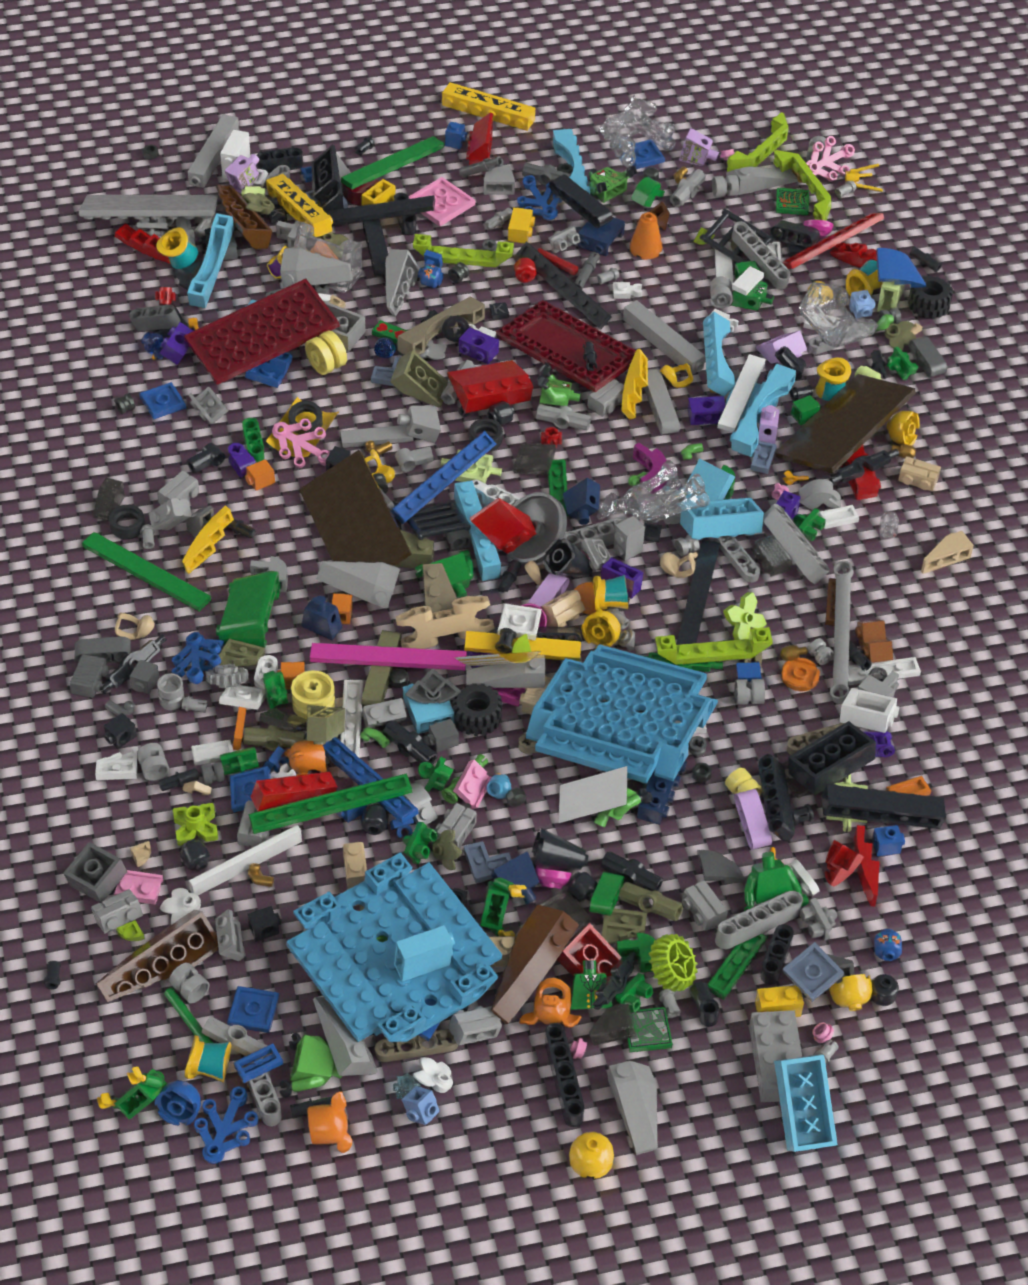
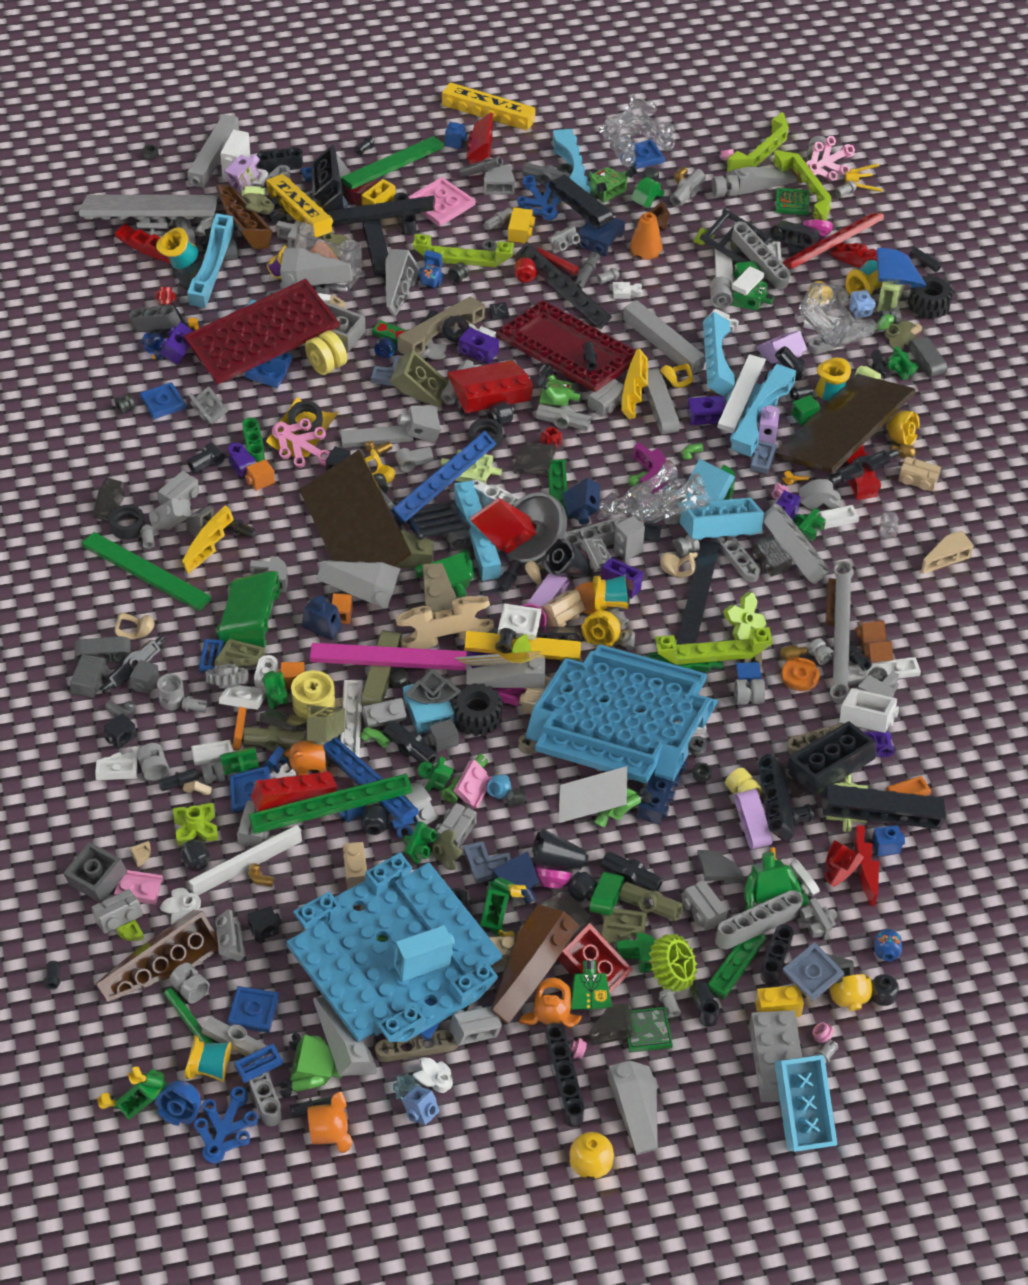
(194, 642): blue plant -> none
(616, 983): black piece -> none
(633, 991): green hips -> none
(697, 149): lavender torso -> none

